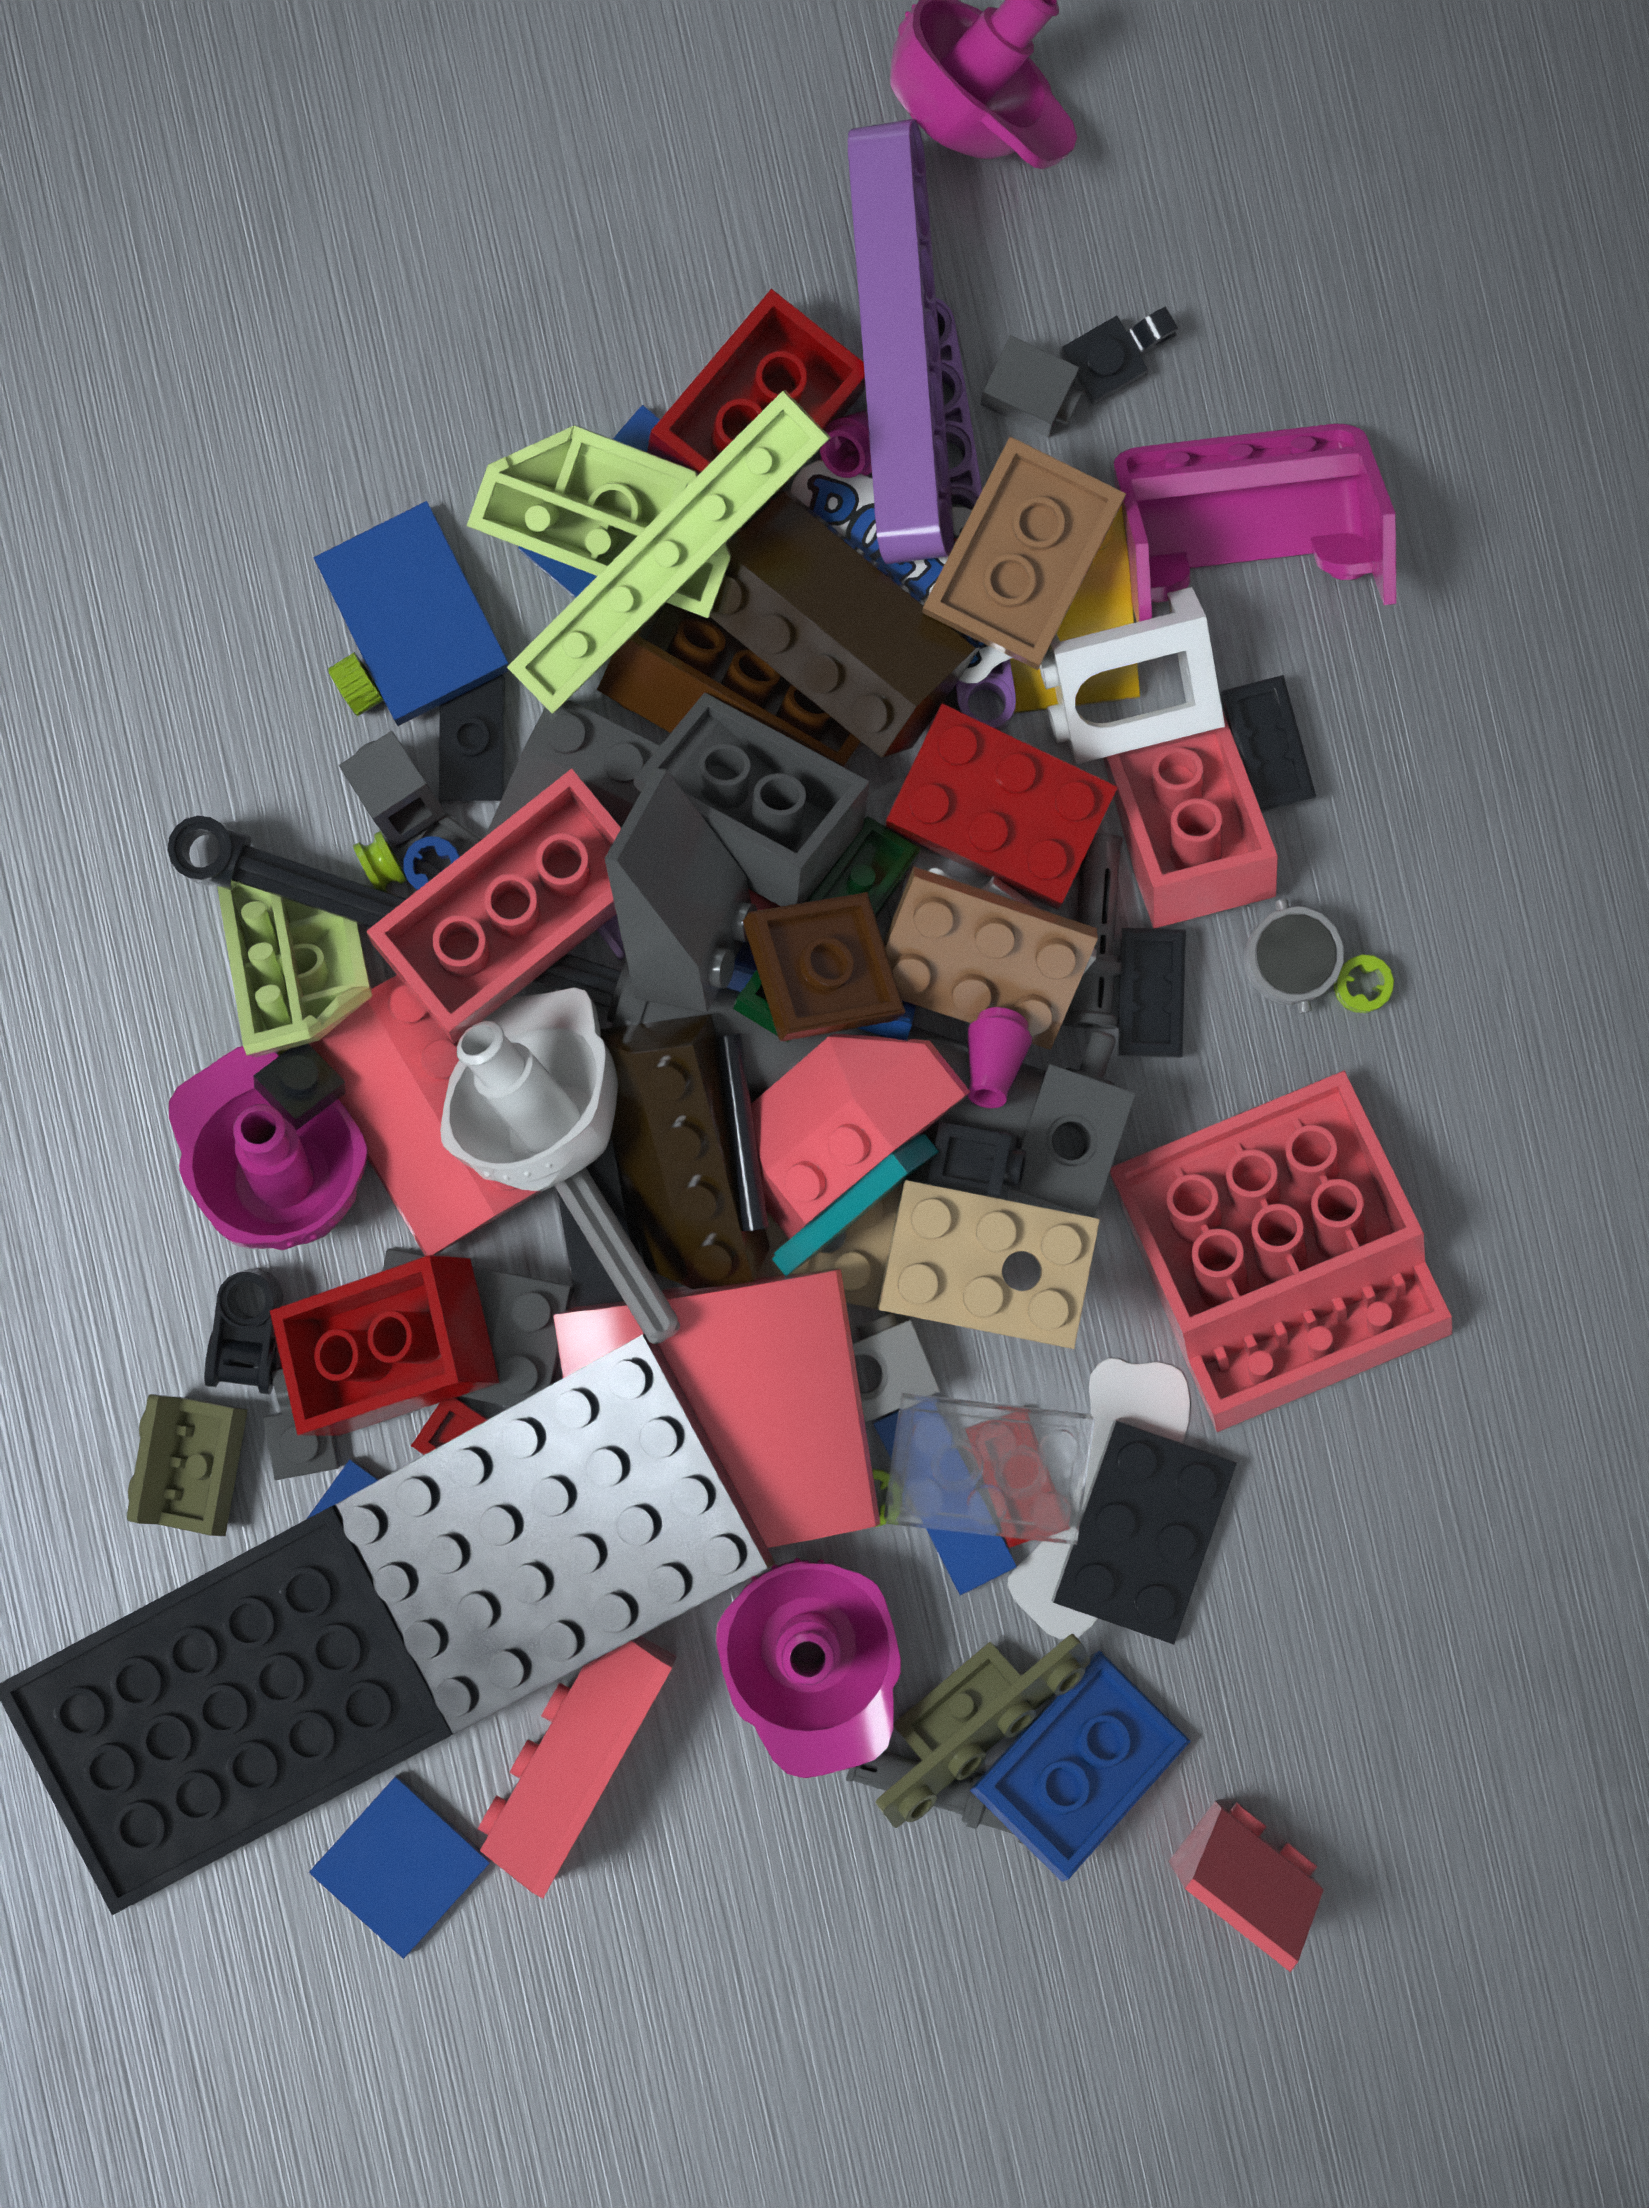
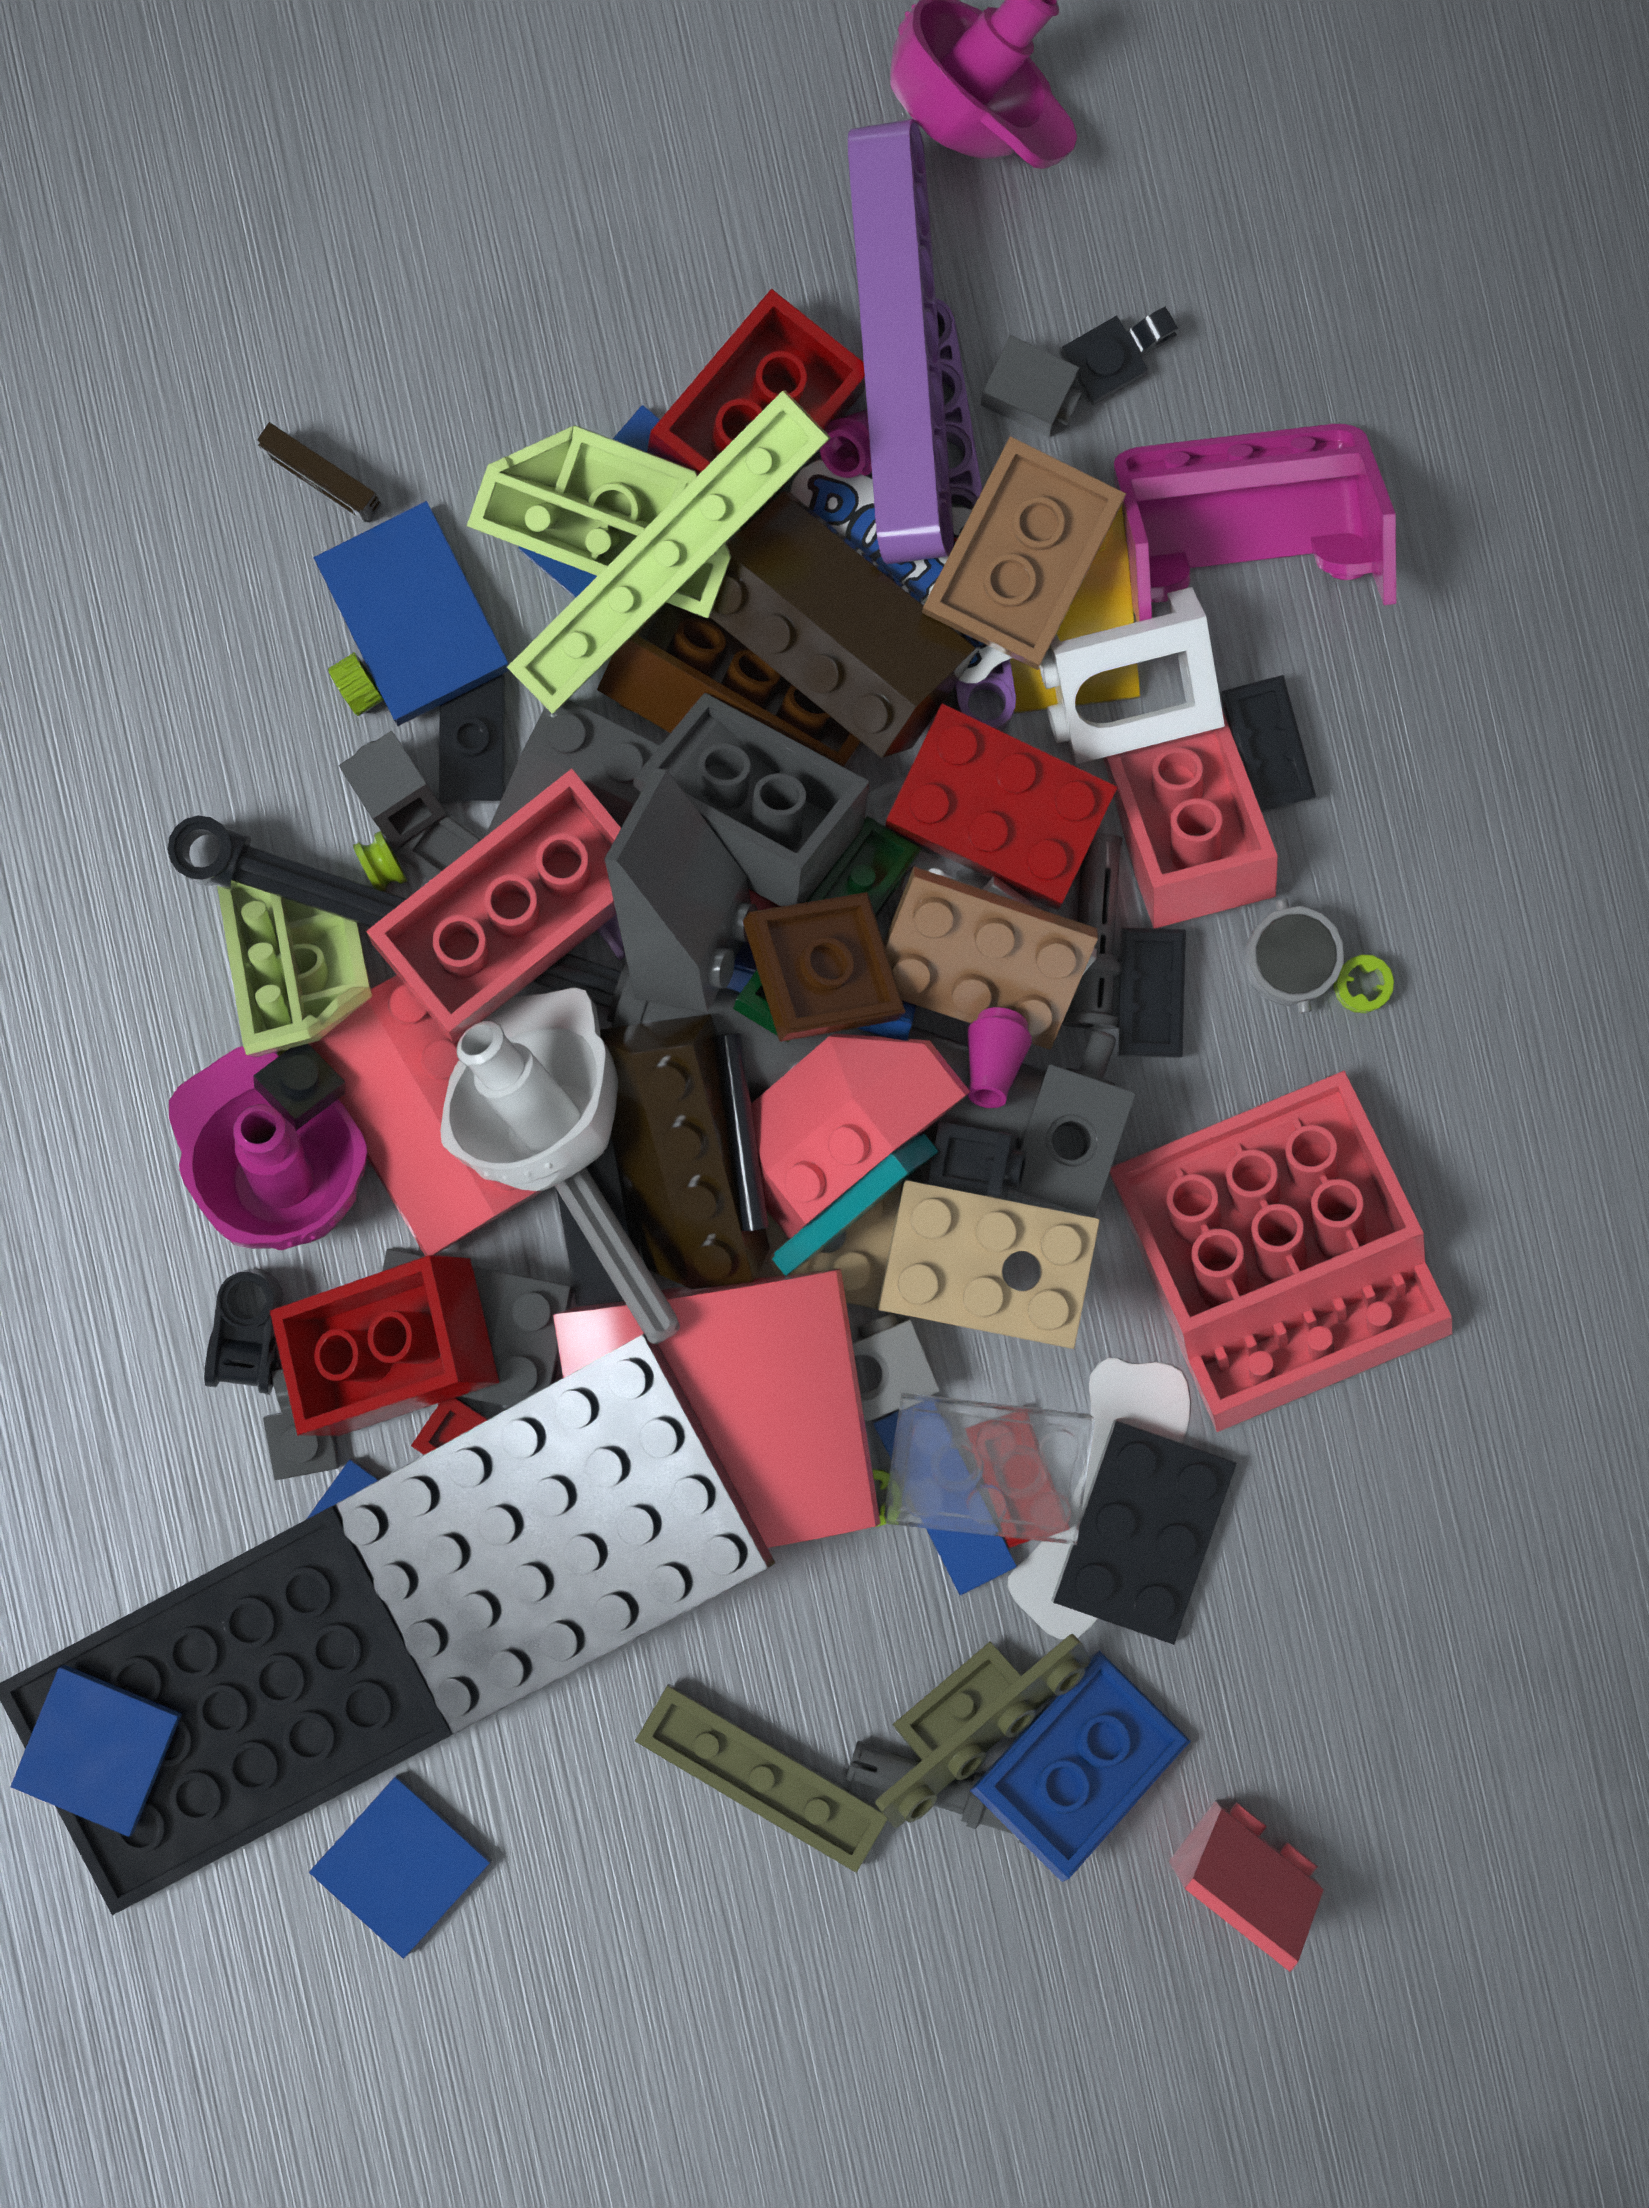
(96, 1750): none -> blue tile
(186, 1464): olive bracket -> none
(318, 473): none -> dark brown tile
(443, 848): blue bush -> none
(572, 1762): coral slope -> none
(762, 1778): none -> olive plate
(812, 1665): dark pink piece -> none

